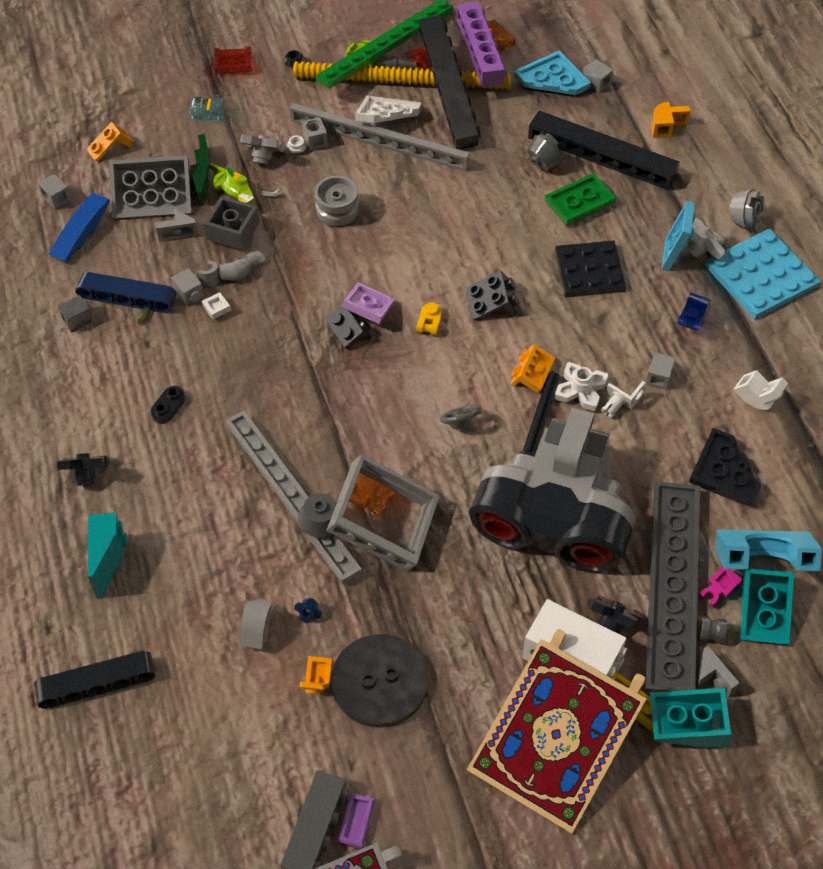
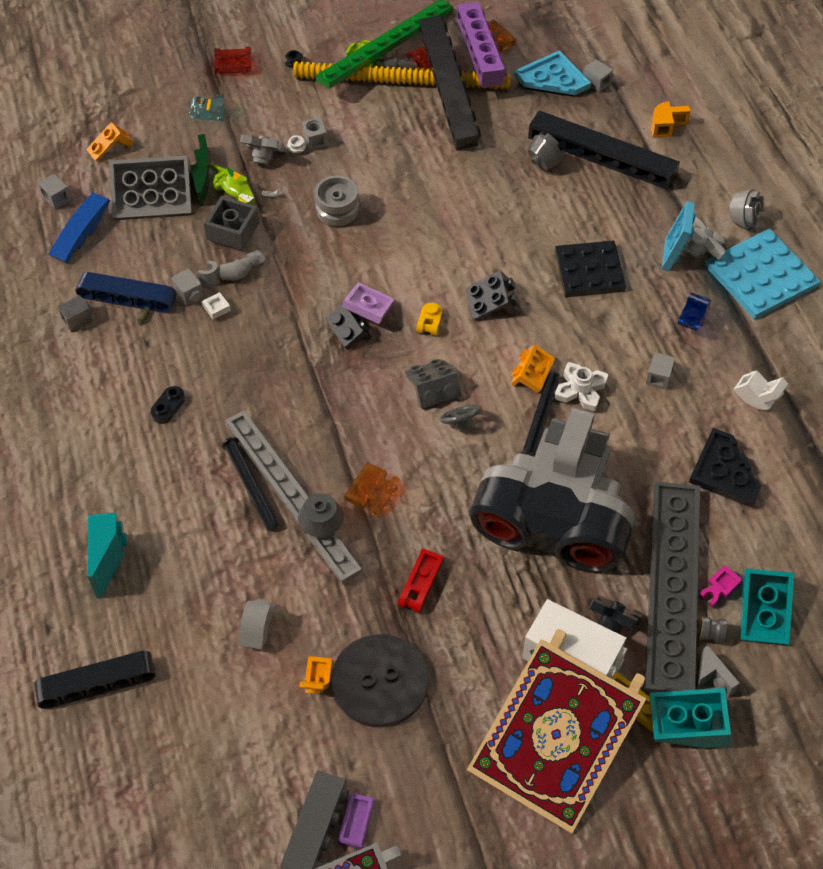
(83, 467): black plant -> none
(181, 227): light grey slope -> none
(250, 483): none -> black axle
(310, 604): dark blue plate -> none
(368, 540): light grey window -> none
(382, 109): white plate -> none
(383, 138): light grey plate -> none
(421, 580): none -> red plate
(434, 382): none -> dark grey bracket
(580, 199): green plate -> none
(620, 398): white bracket -> none
(797, 547): medium azure arch -> none

